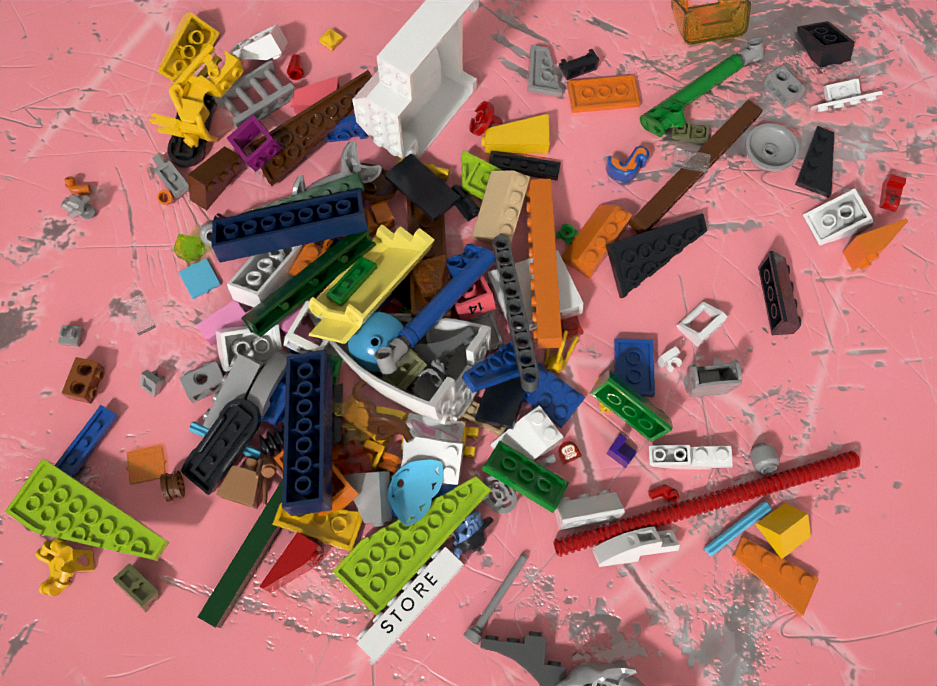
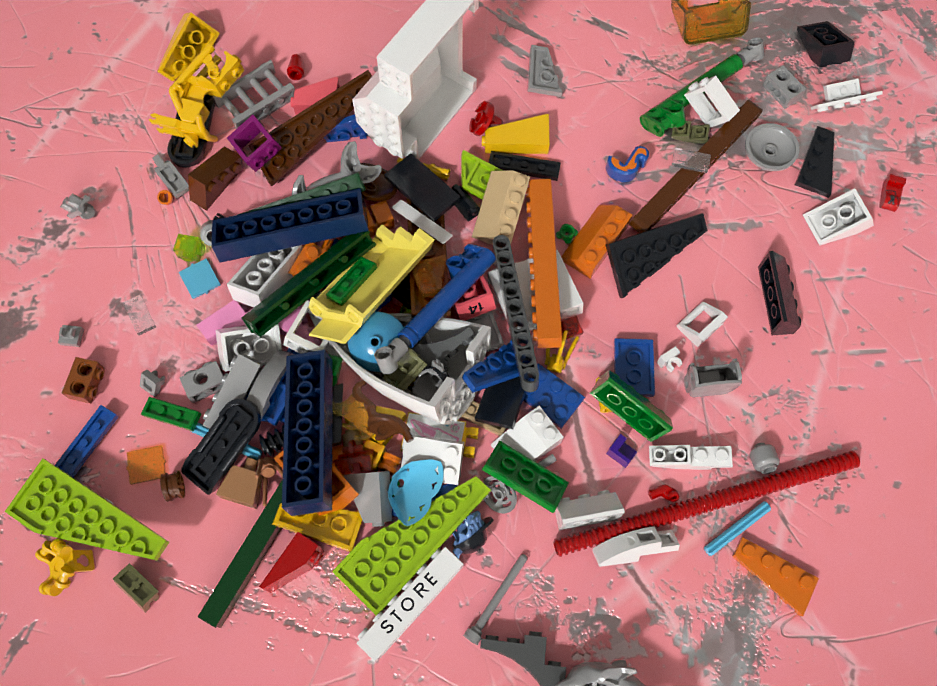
(75, 188): orange arm -> none
(171, 414): none -> green tile
(262, 46): white slope -> none
(330, 39): yellow tile -> none
(422, 221): none -> white sticker
(568, 452): tile -> none
(579, 65): black hinge -> none
(603, 93): orange tile -> none
(718, 95): none -> white window
(785, 529): yellow slope -> none
(868, 246): orange slope -> none

